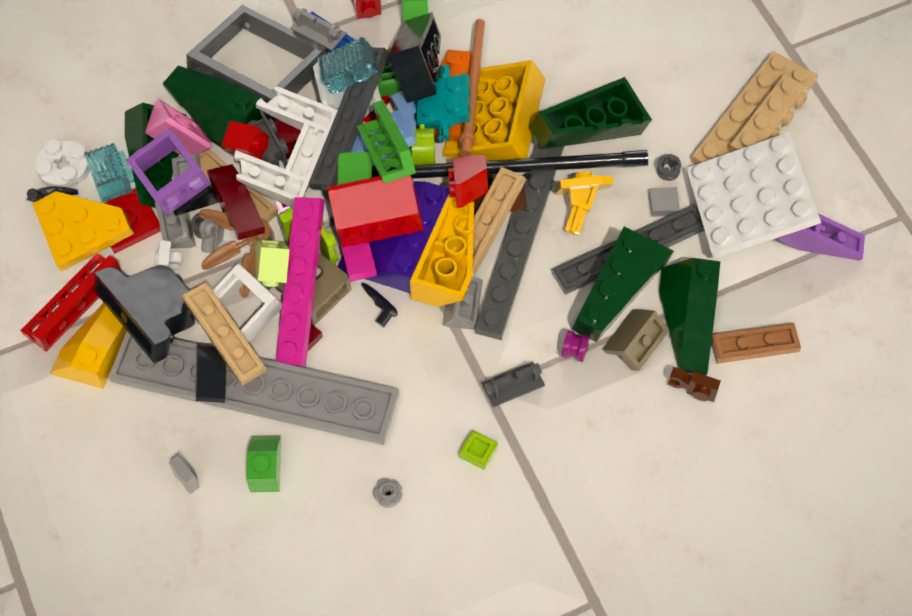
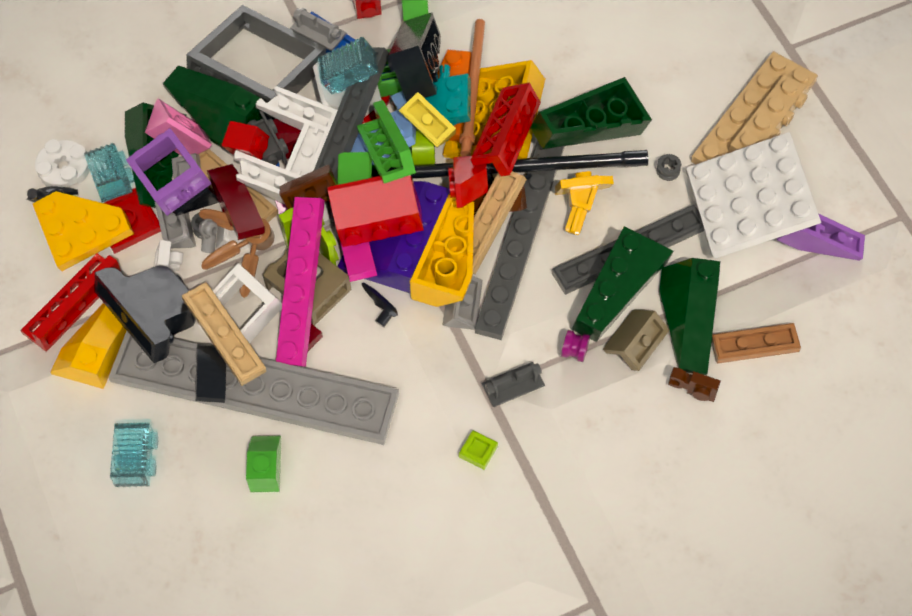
(132, 454): none -> clear light blue brick
(184, 474): light grey tile -> none
(271, 262): yellowish green slope -> none
(309, 185): none -> reddish brown slope
(388, 500): light grey plate -> none
(428, 120): none -> light yellow slope
(513, 128): none -> red fence
(664, 201): light grey tile -> none

